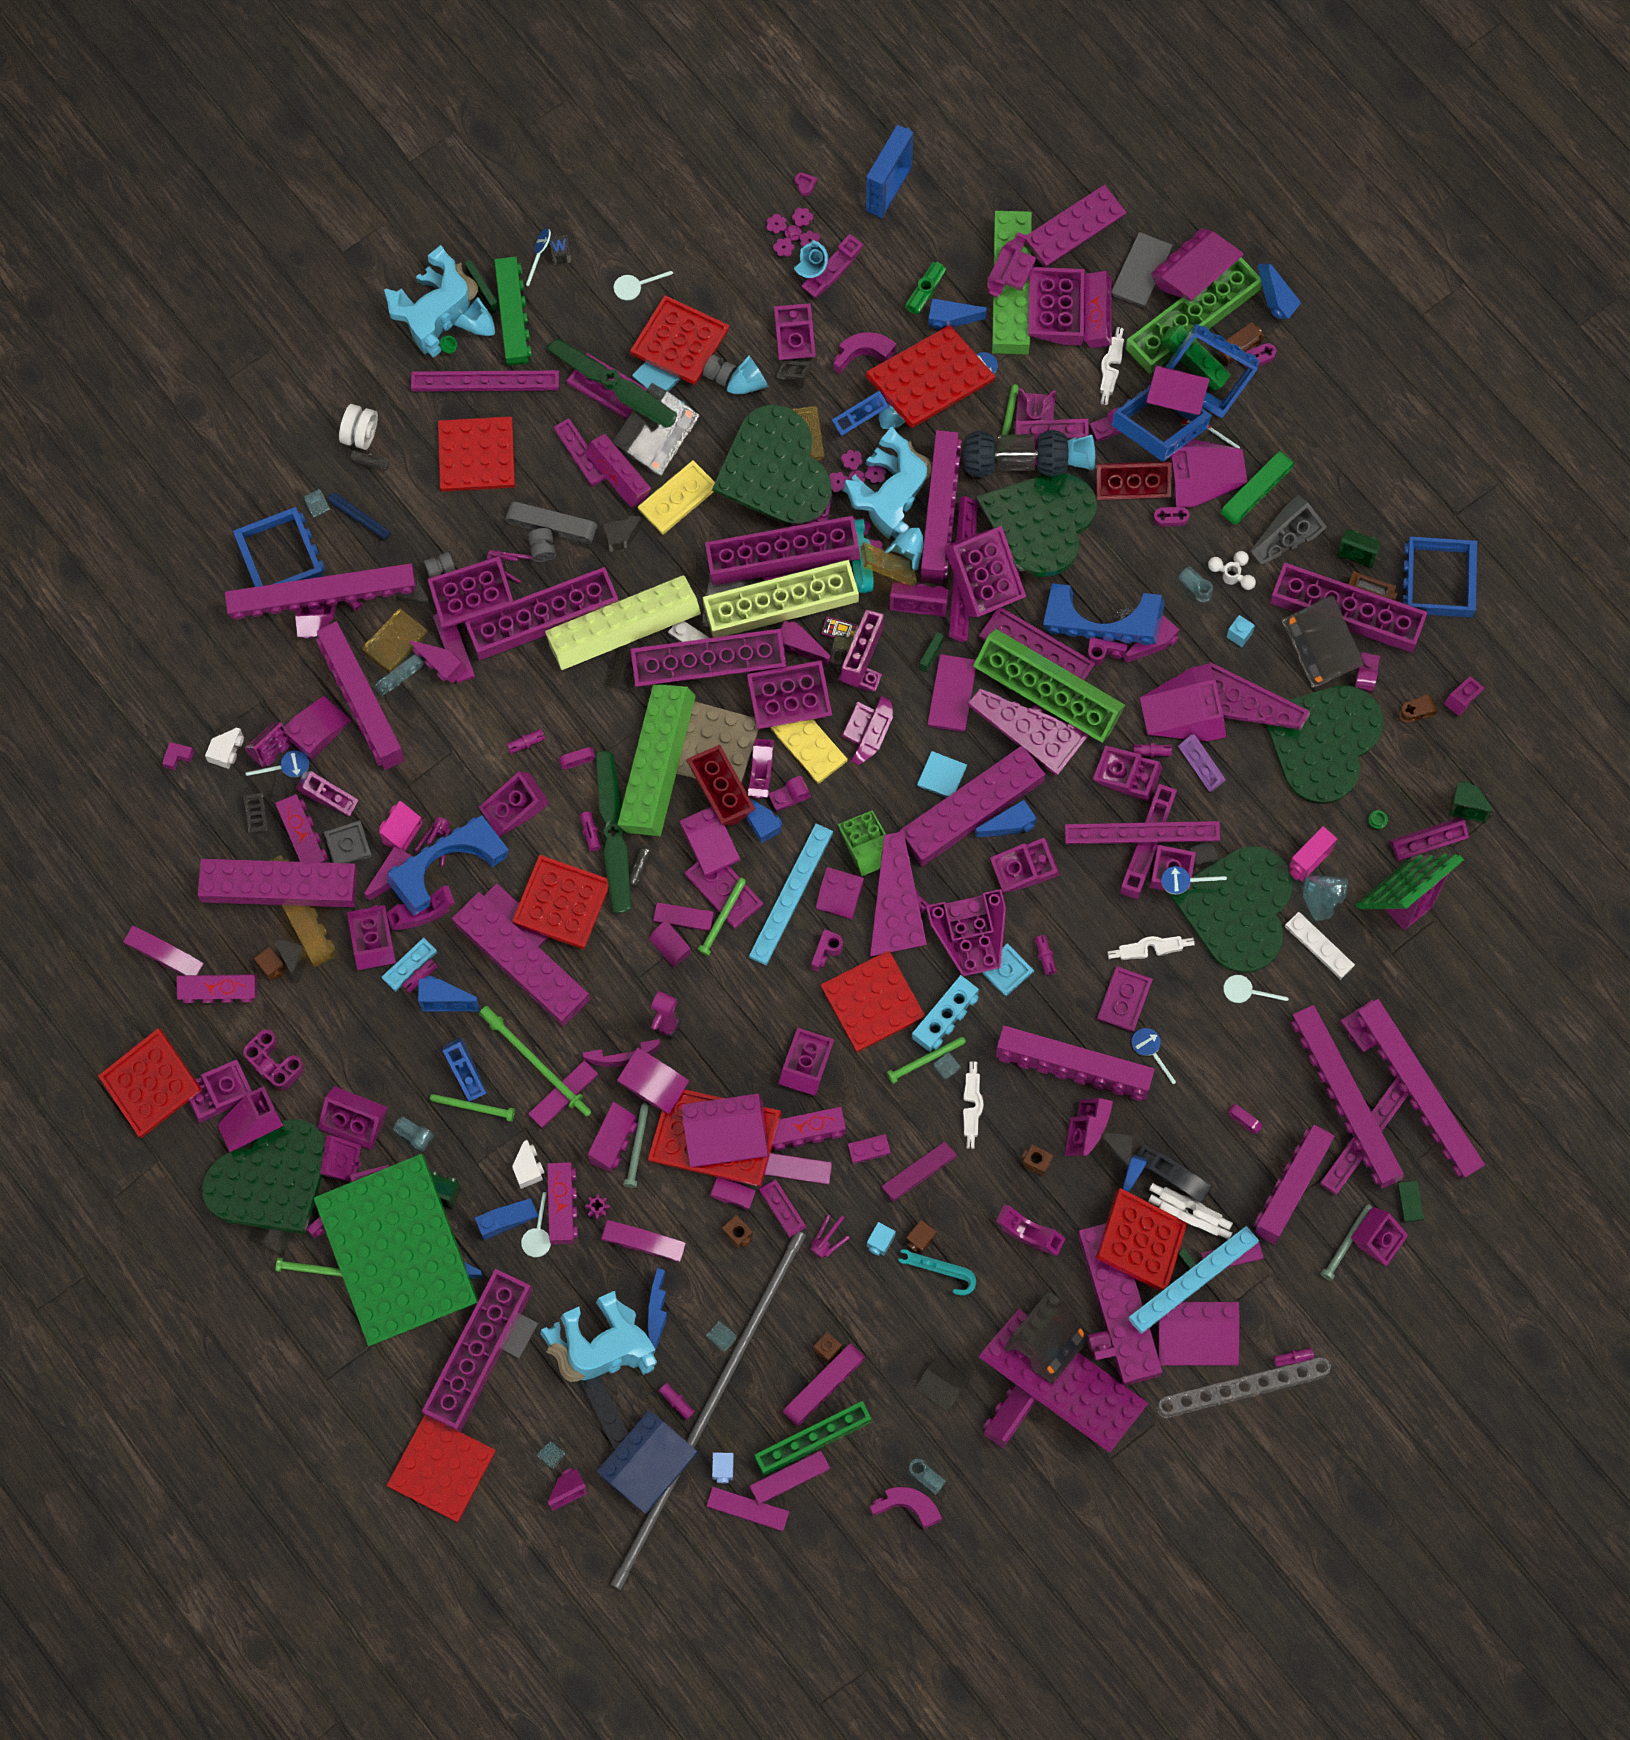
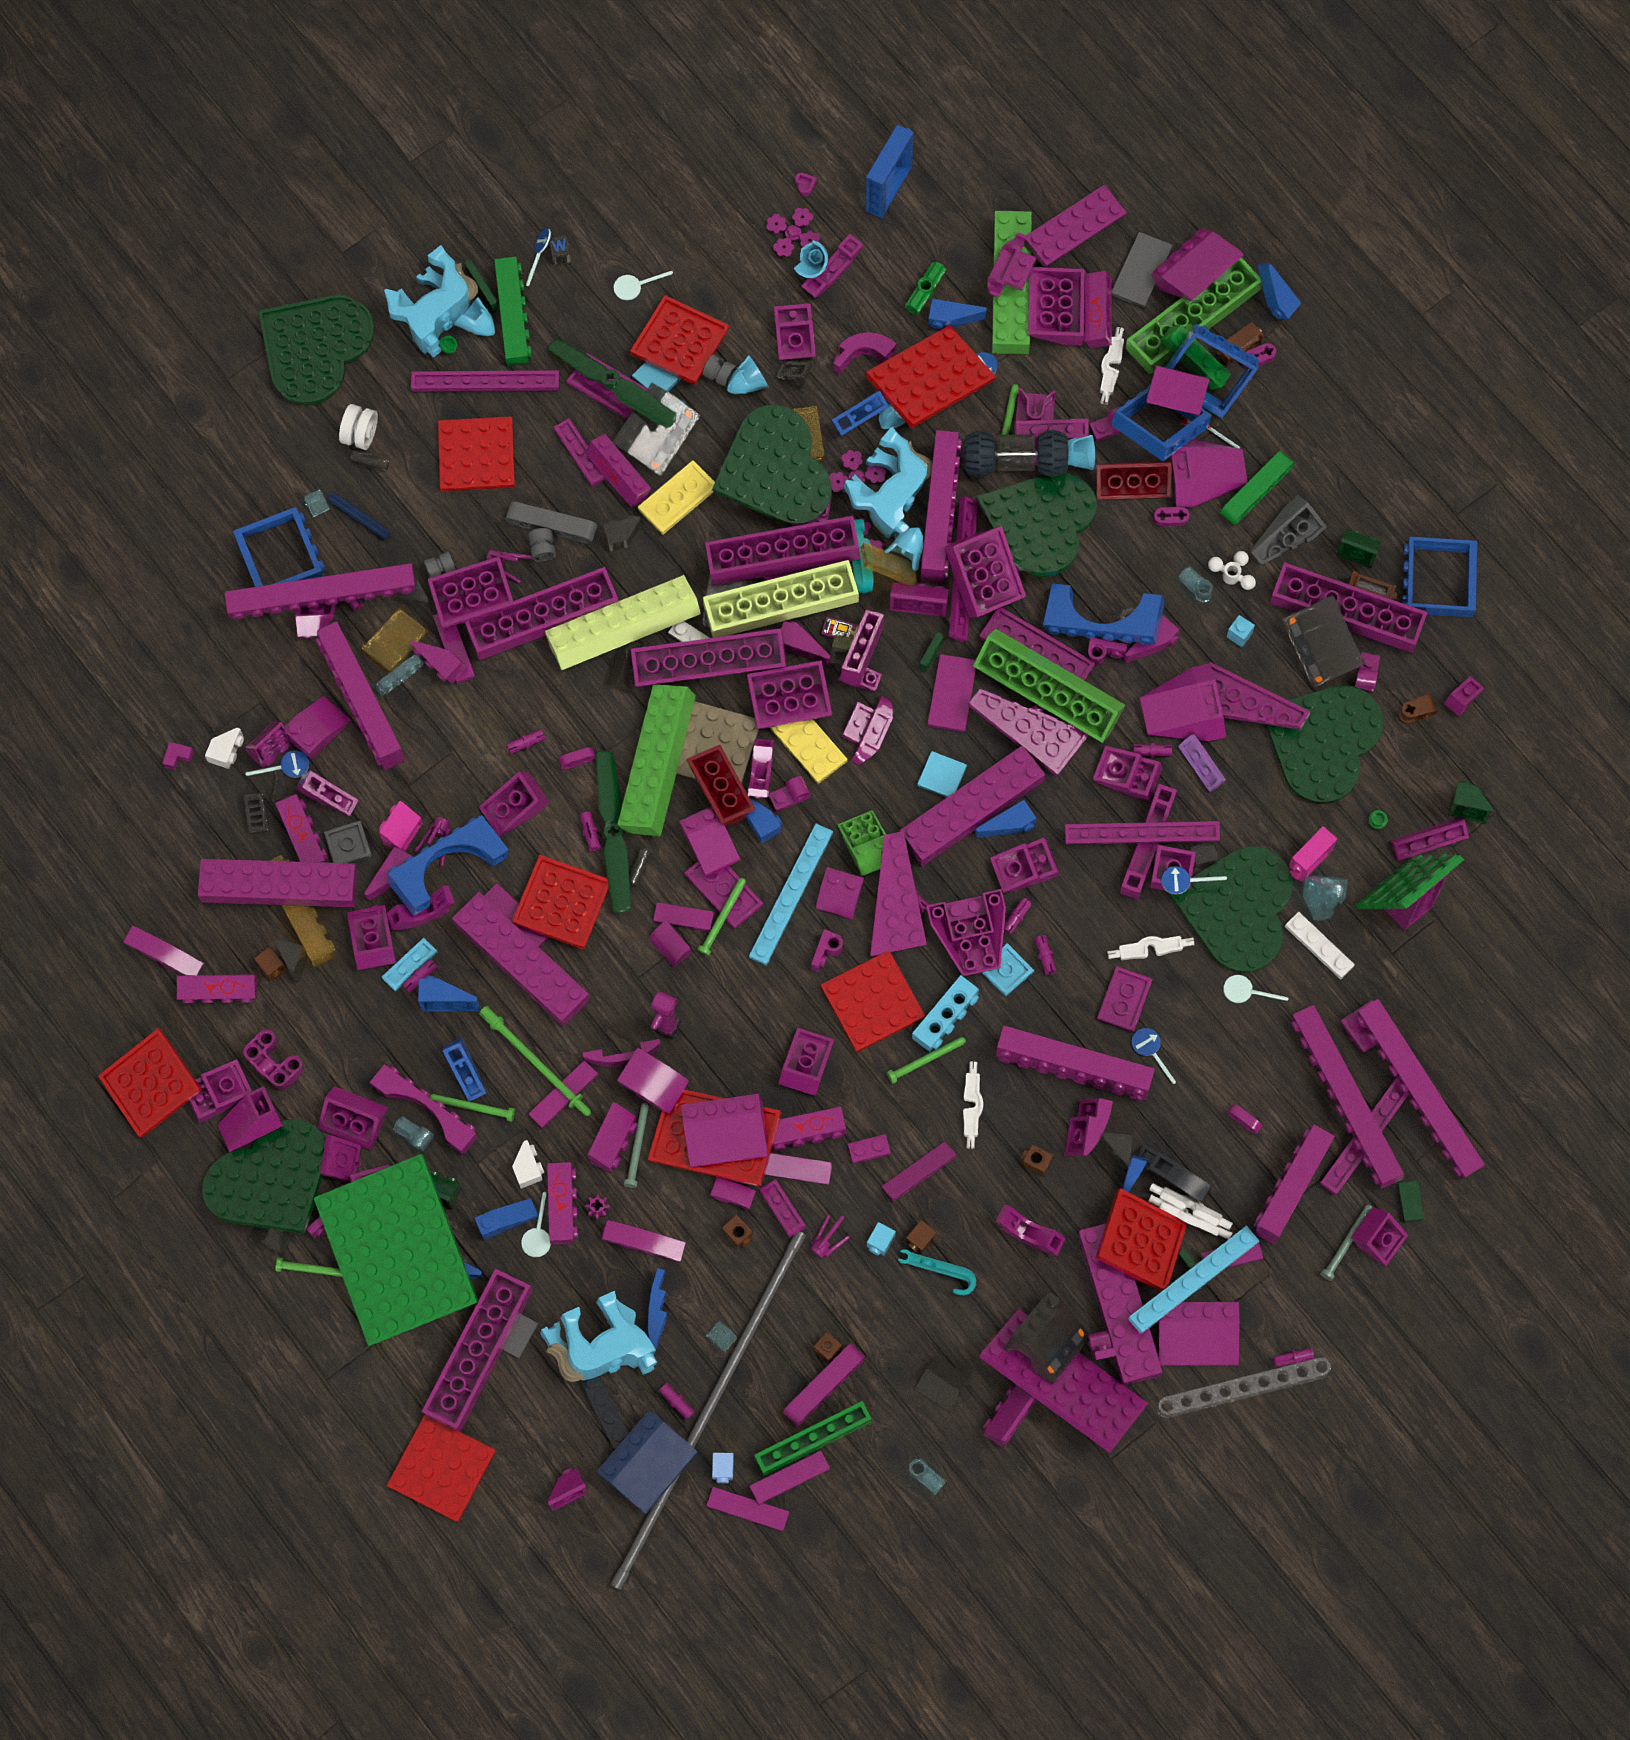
(312, 343): none -> dark green plate
(392, 1085): none -> magenta arch
(551, 1455): clear light blue slope -> none
(911, 1499): magenta arch -> none
(947, 1066): clear light blue tile -> none
(1017, 915): none -> magenta axle

